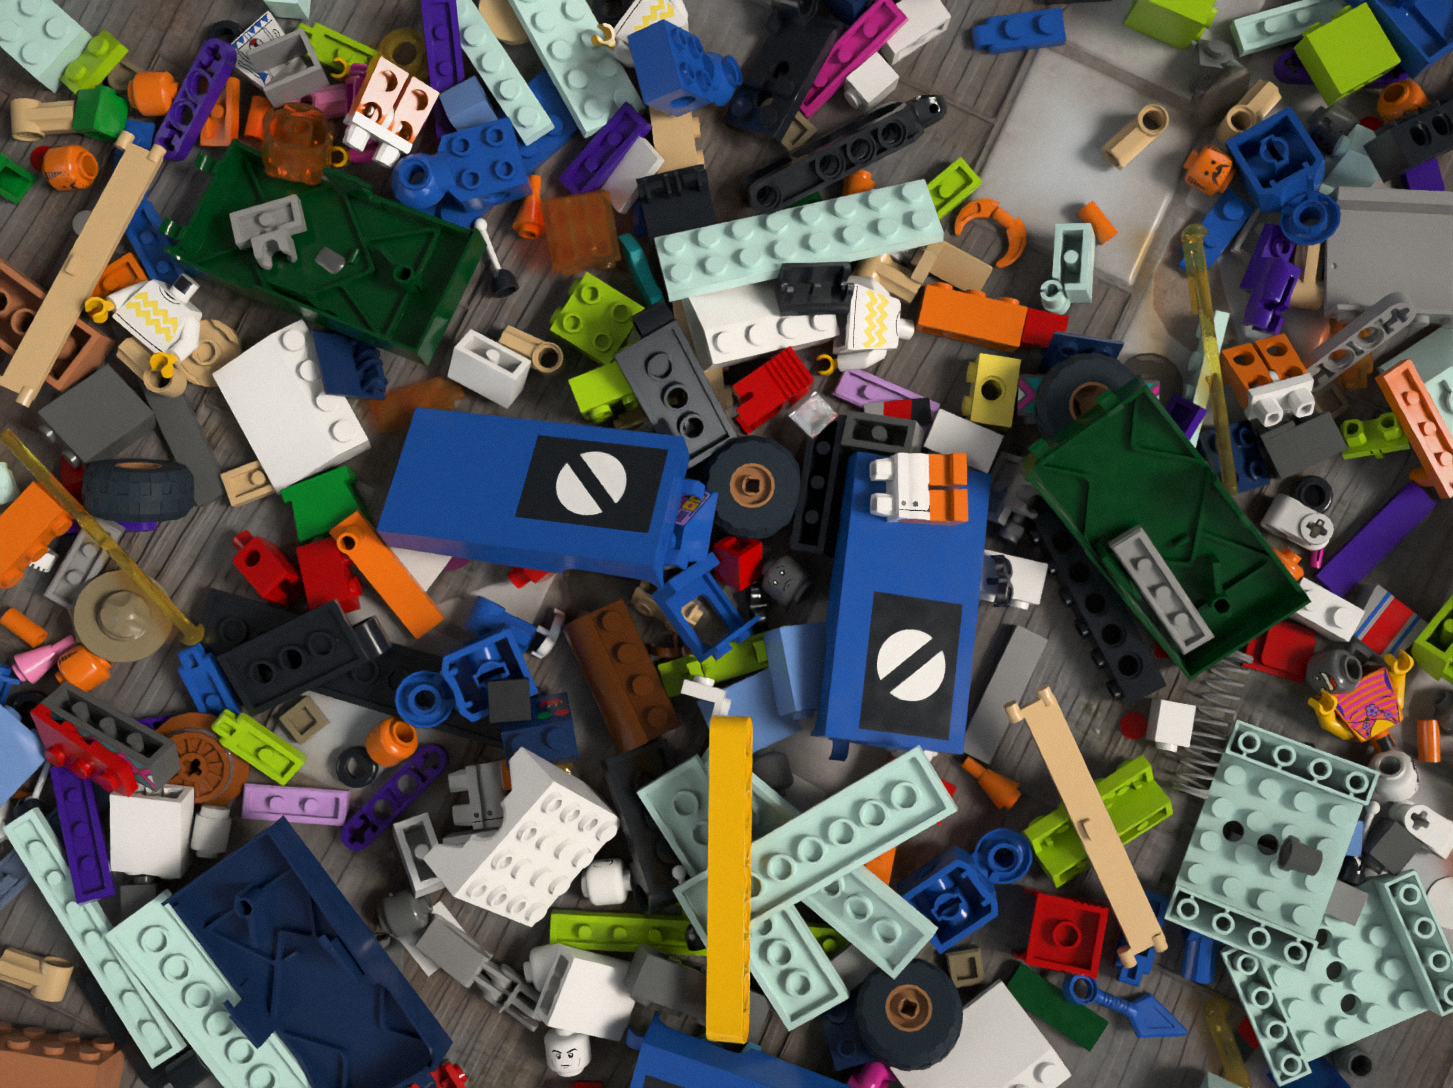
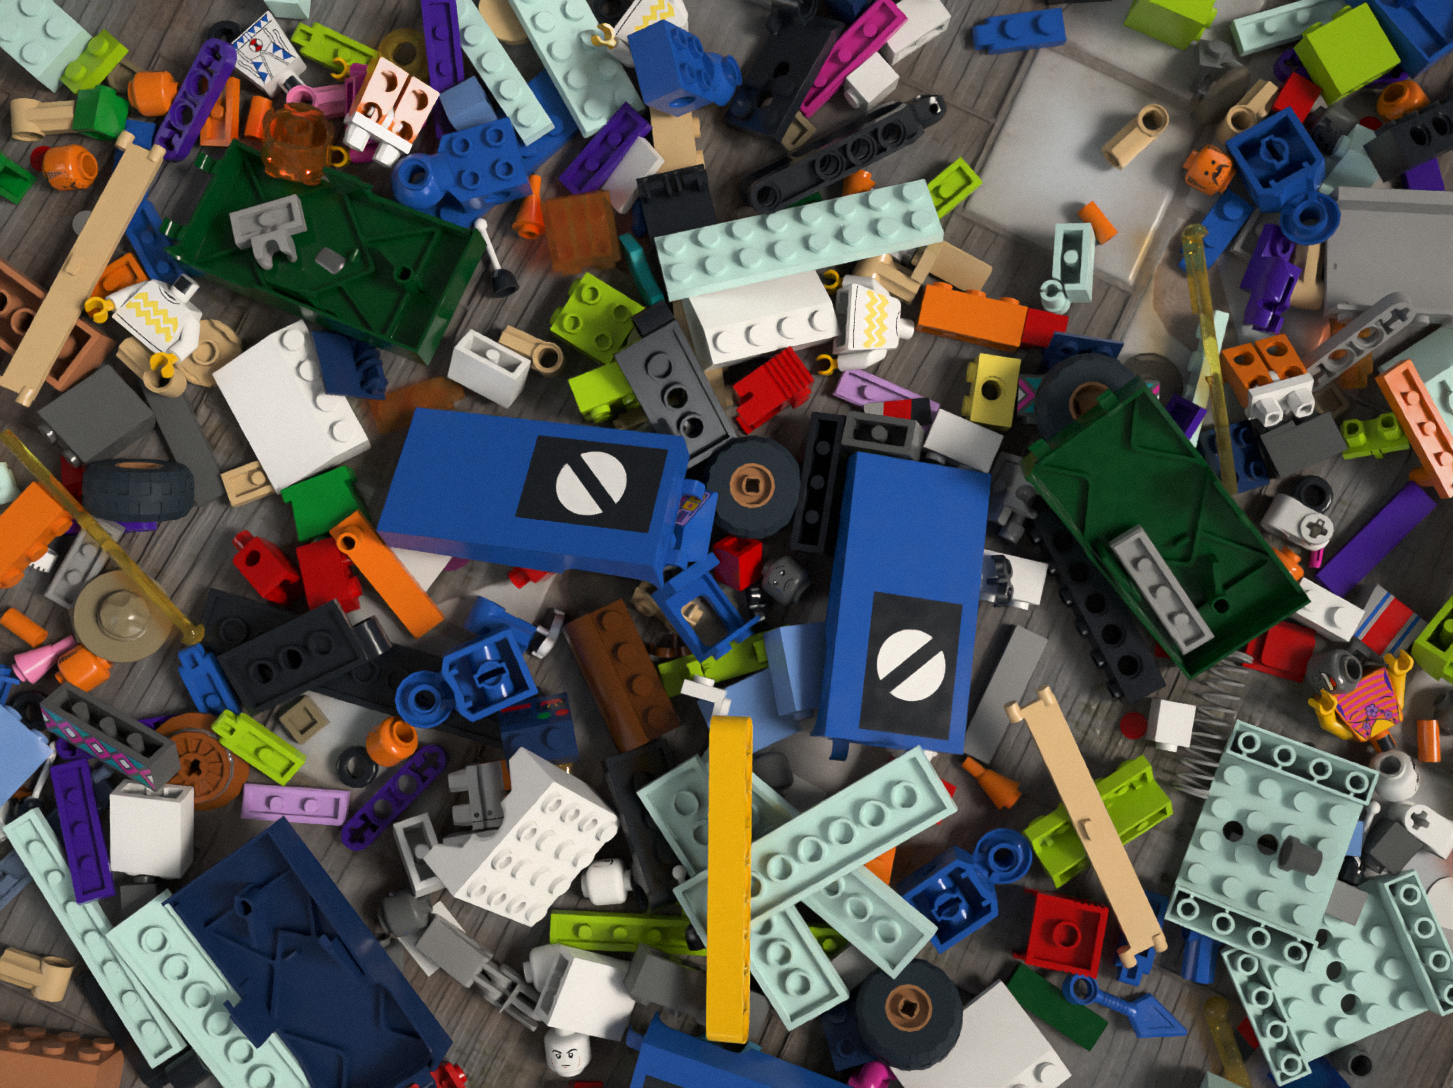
(90, 761): red wing -> none
(211, 831): white brick -> none
(281, 51): light grey piece -> none
(509, 699): black piece -> none
(812, 413): clear plate -> none
(814, 288): black hinge -> none
(908, 486): hips -> none
(965, 966): dark tan tile -> none
(988, 207): orange piece -> none
(1298, 94): none -> red panel

